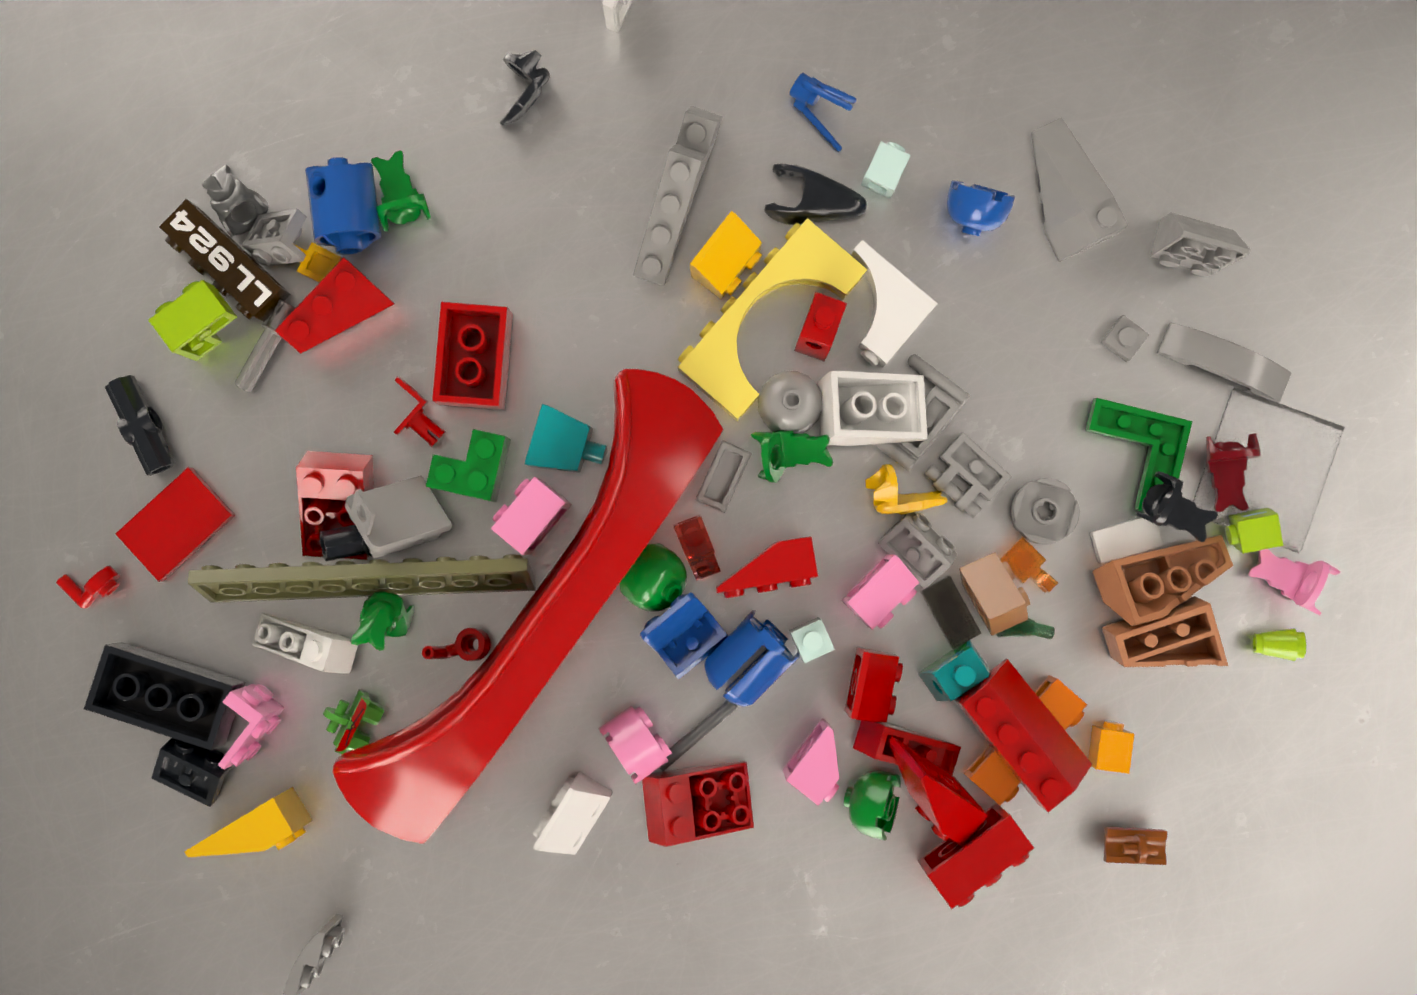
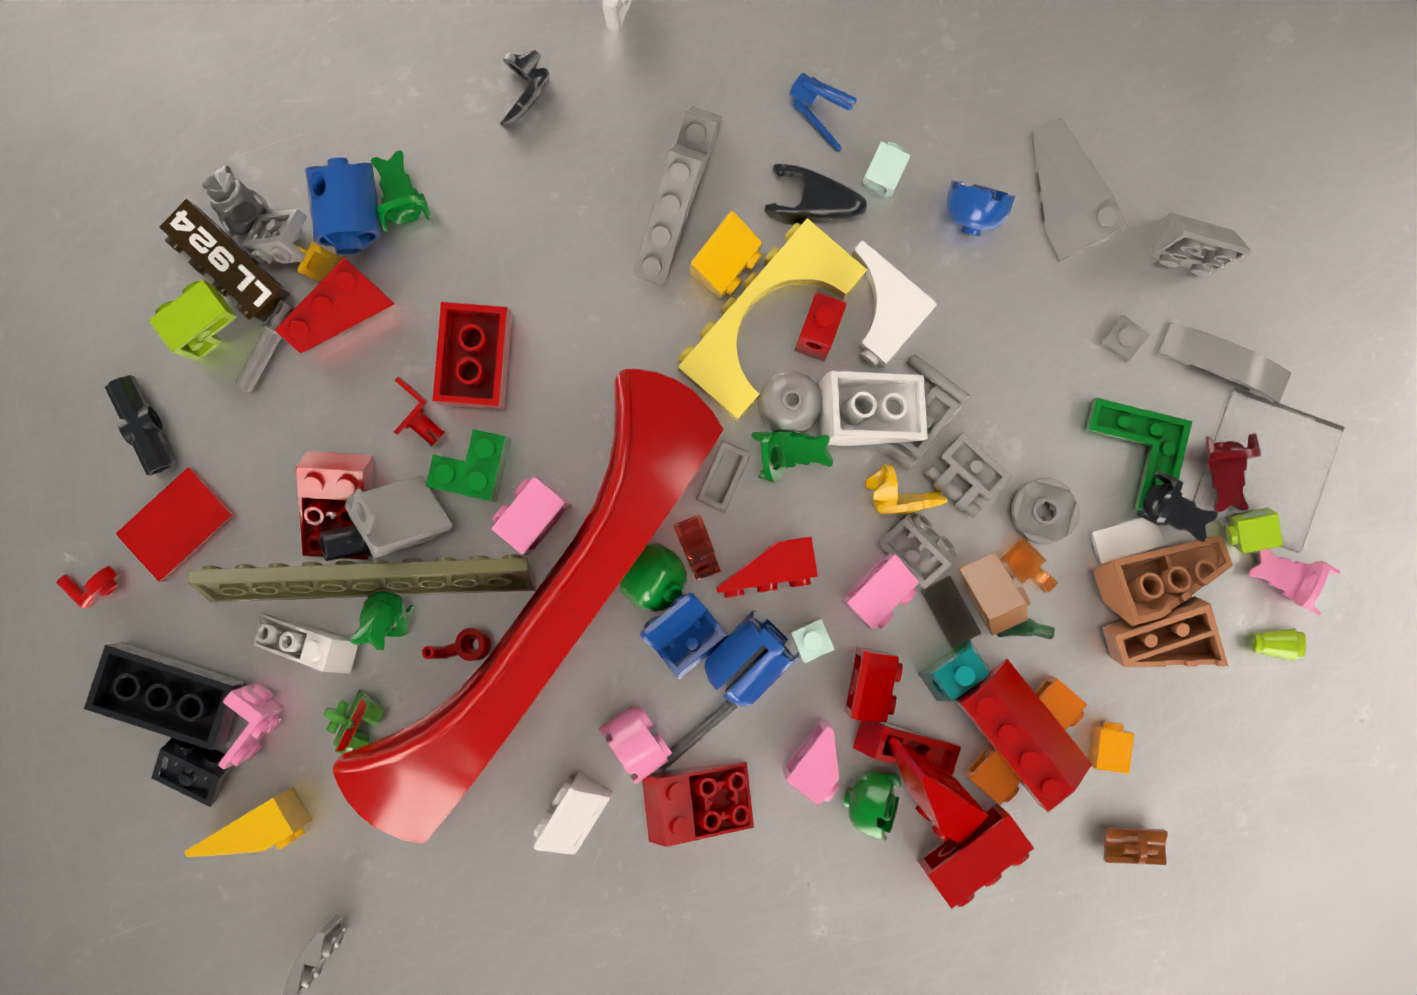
(562, 443): teal torso -> none

